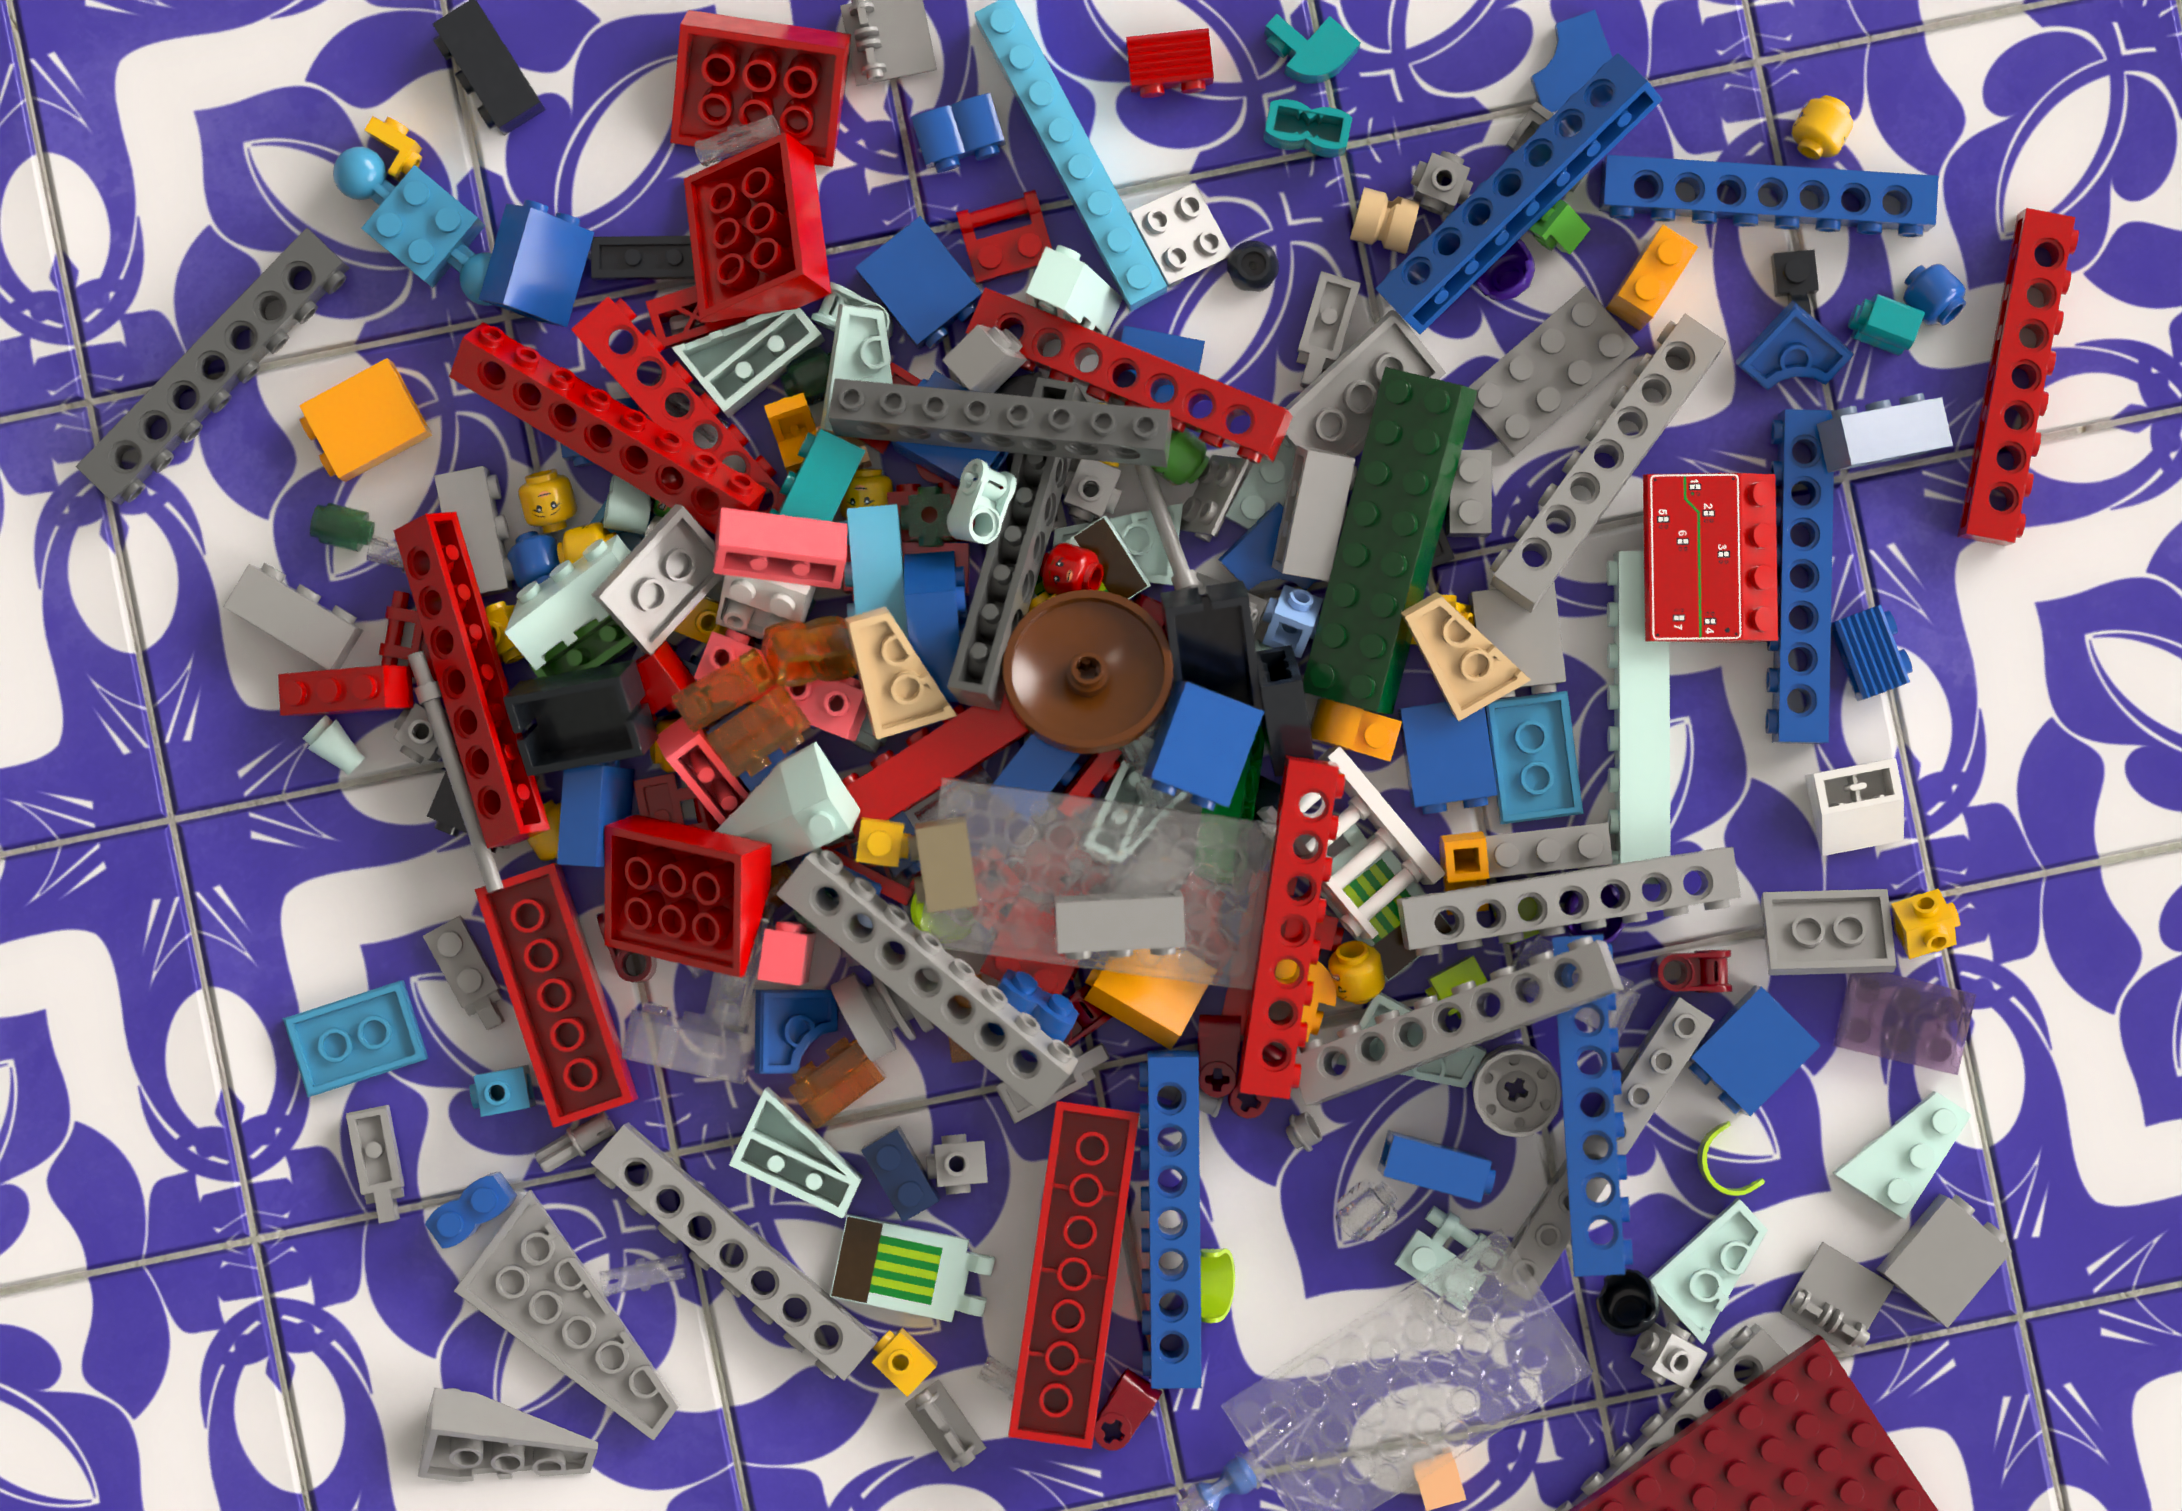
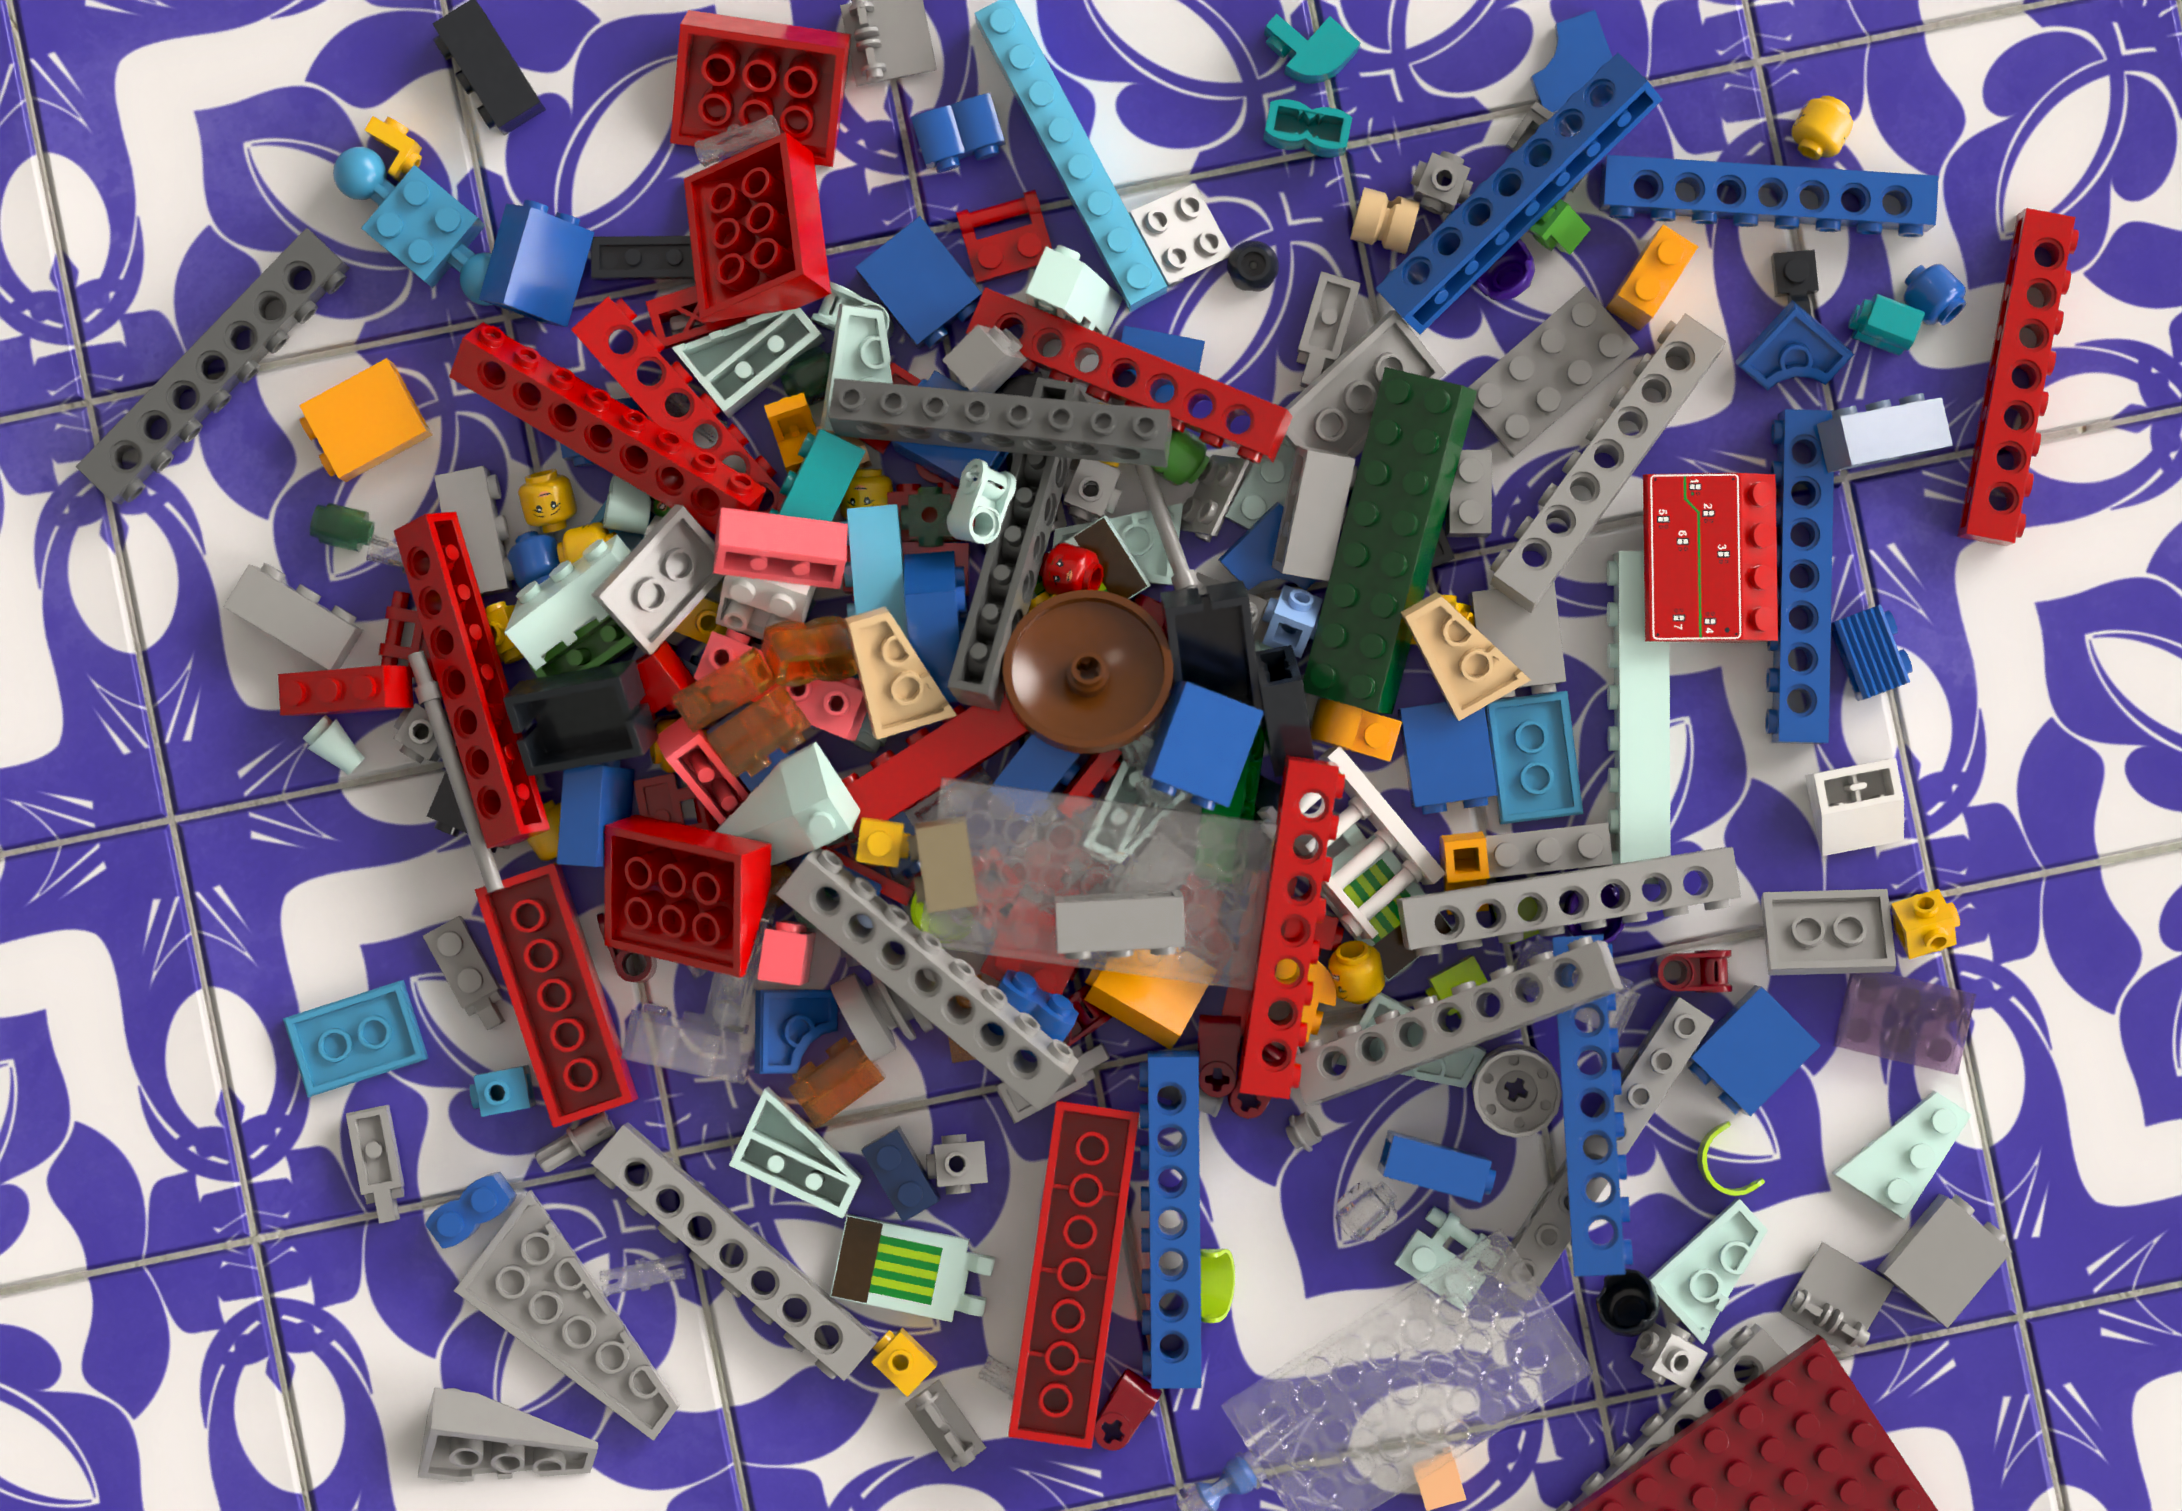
(1170, 62): red brick -> none

